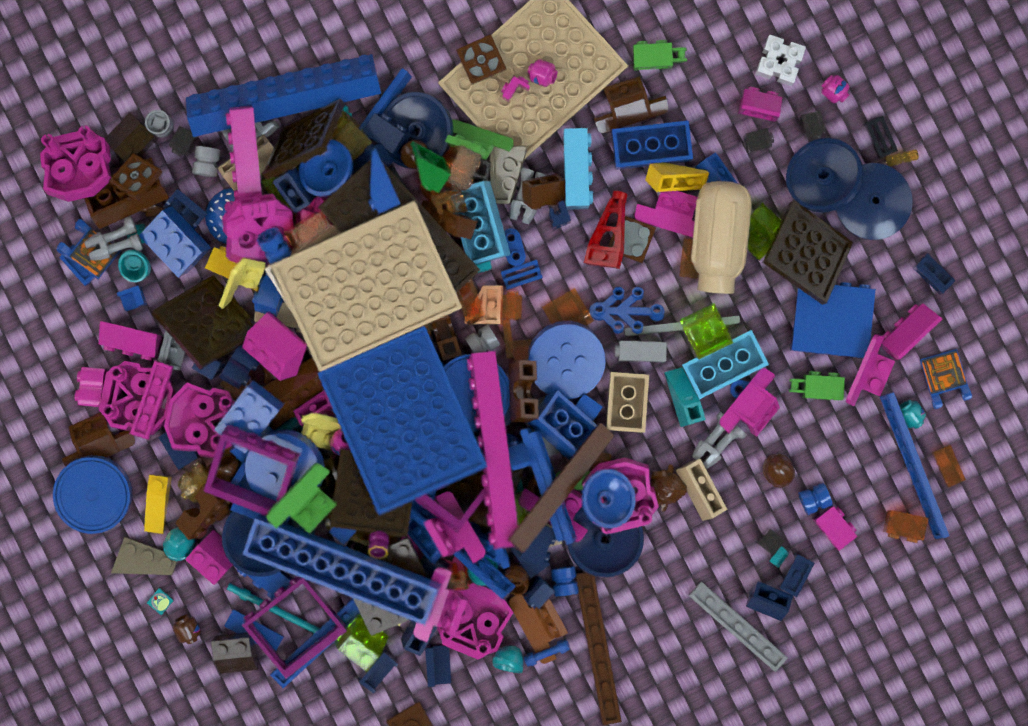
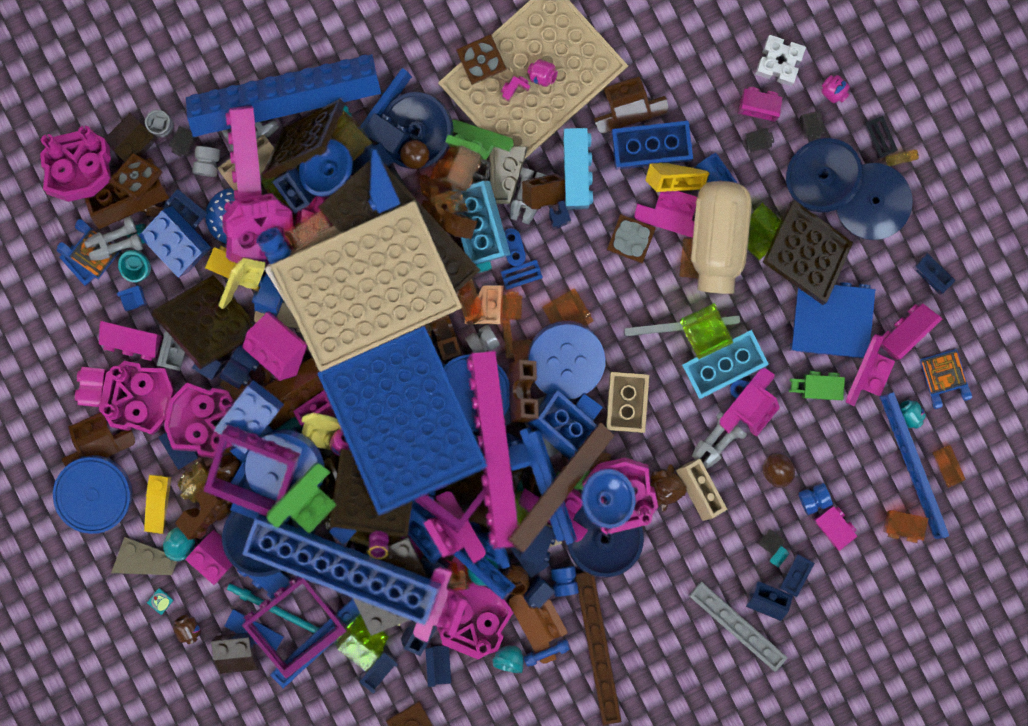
(151, 400): dark pink tile -> none
(430, 167): green slope -> none
(608, 256): red plate -> none
(624, 310): blue plant -> none
(640, 351): light grey brick -> none
(656, 55): bright green brick -> none
(684, 398): teal slope -> none

